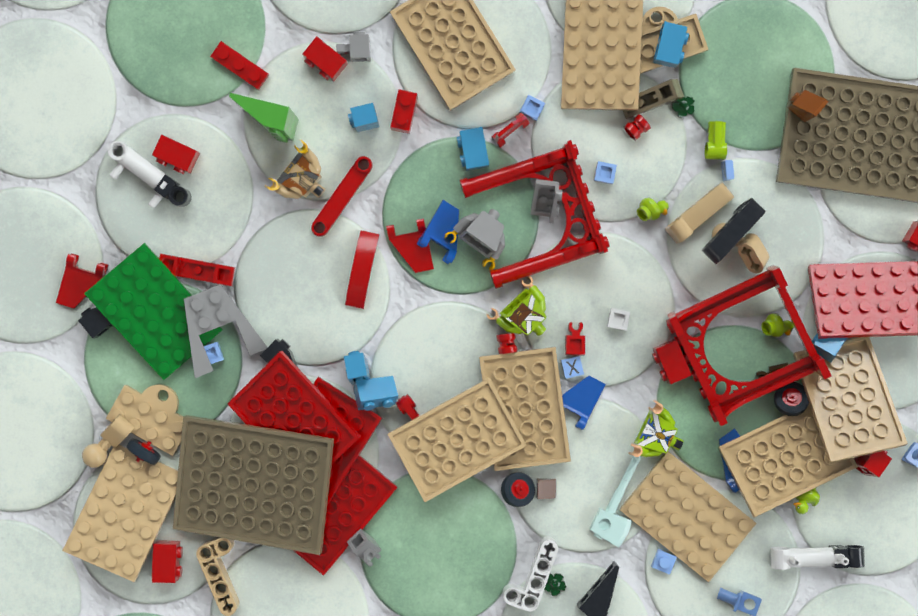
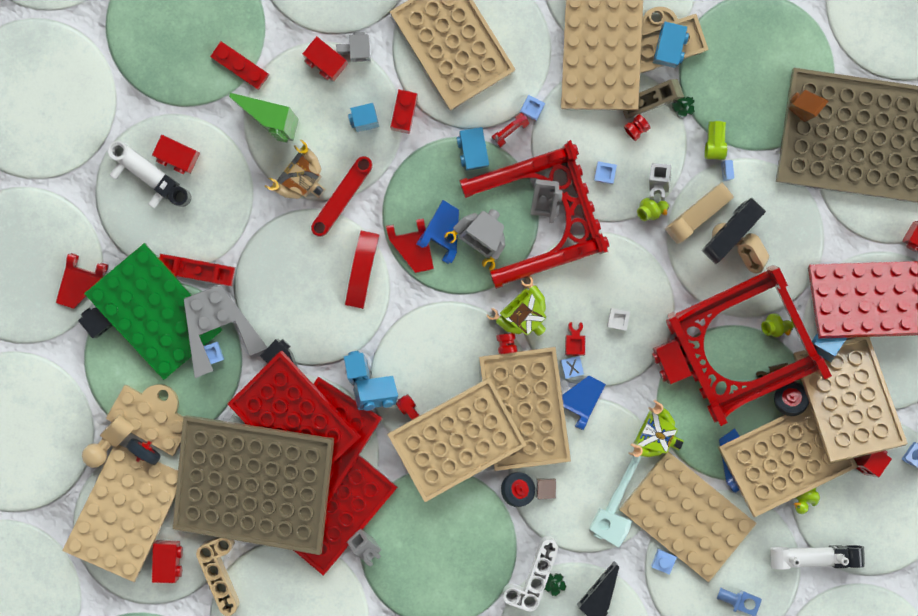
(659, 180): none -> light grey brick

